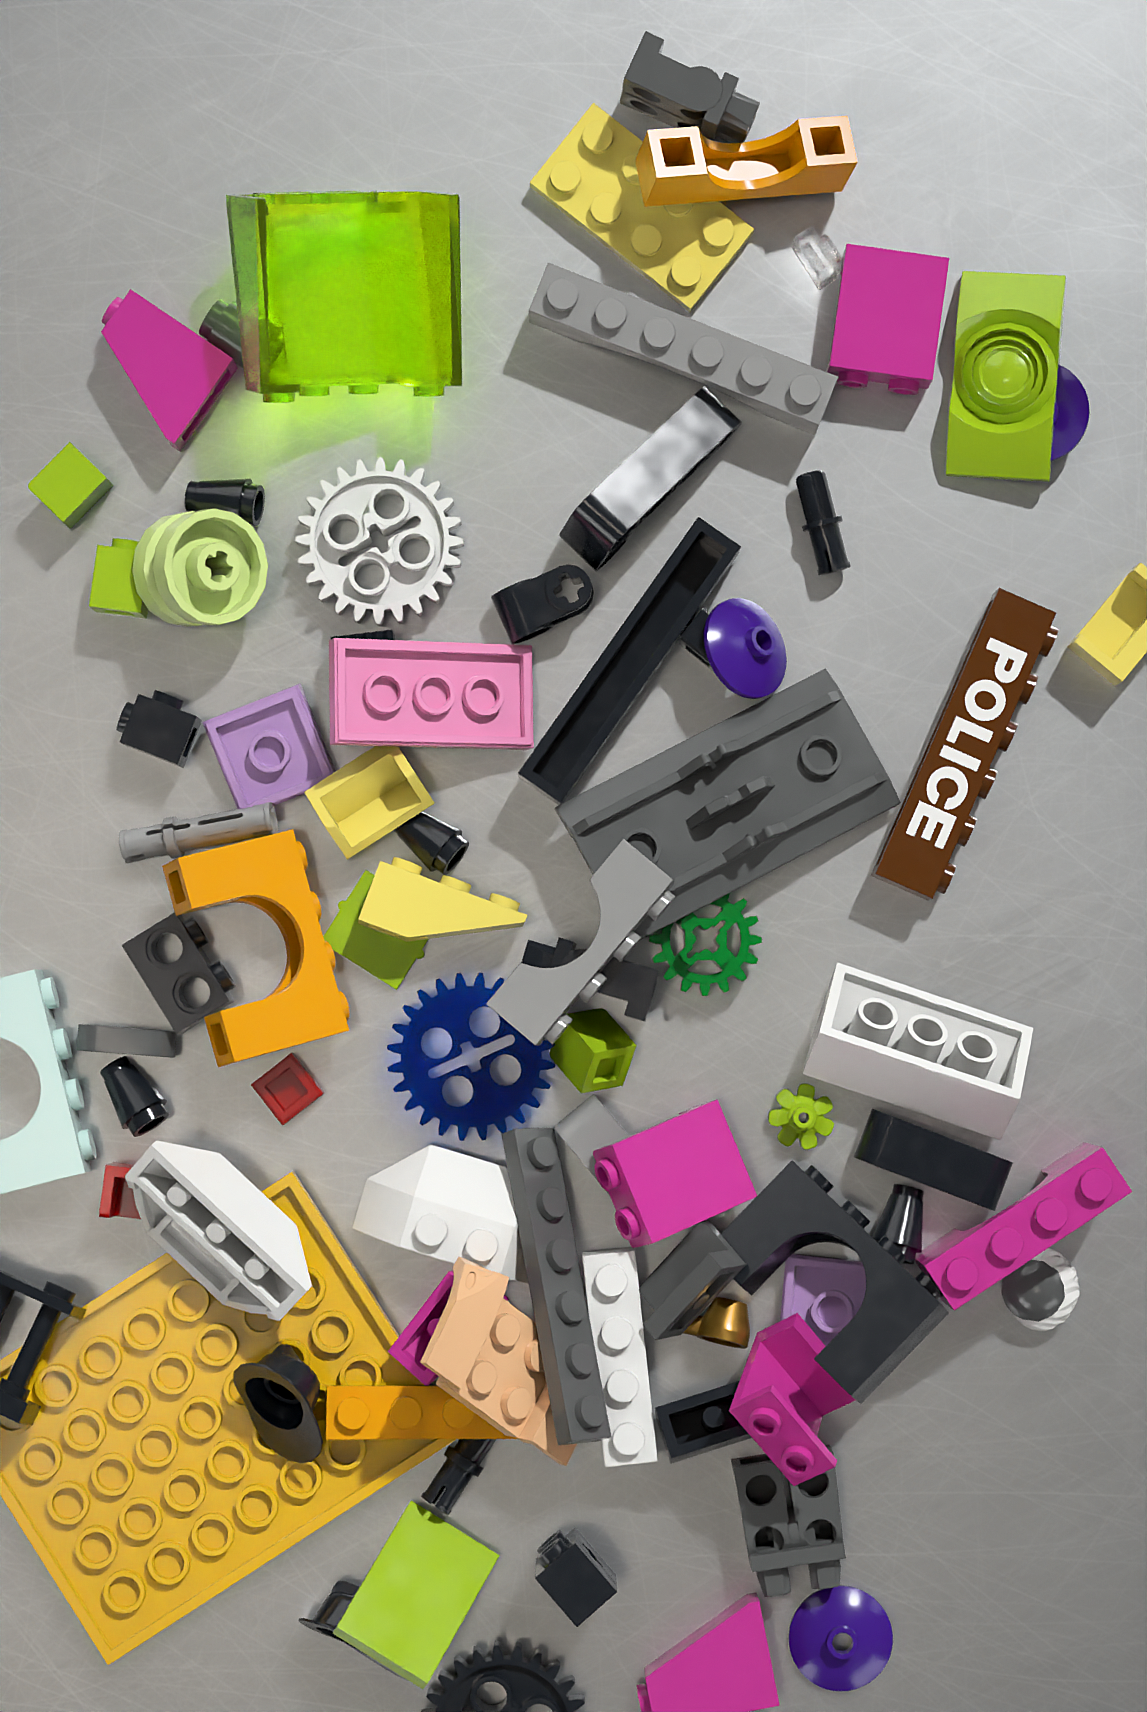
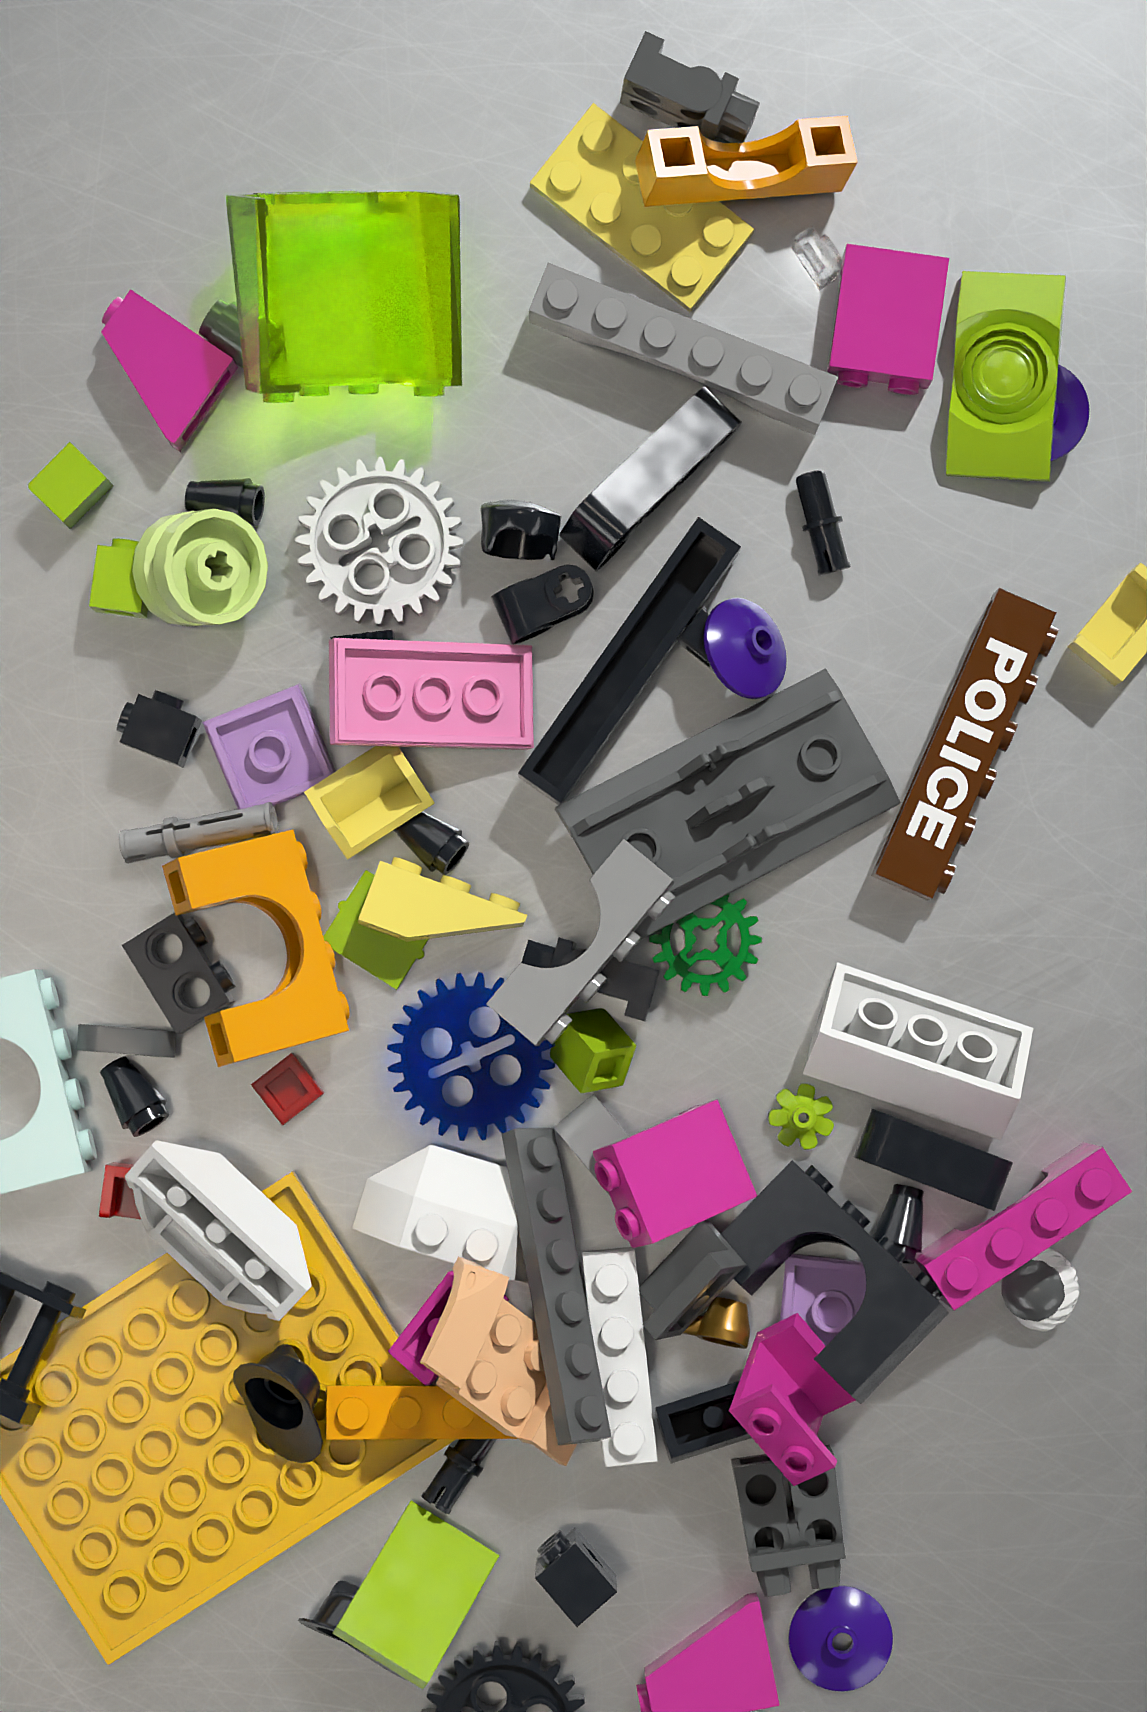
(519, 530): none -> black hair

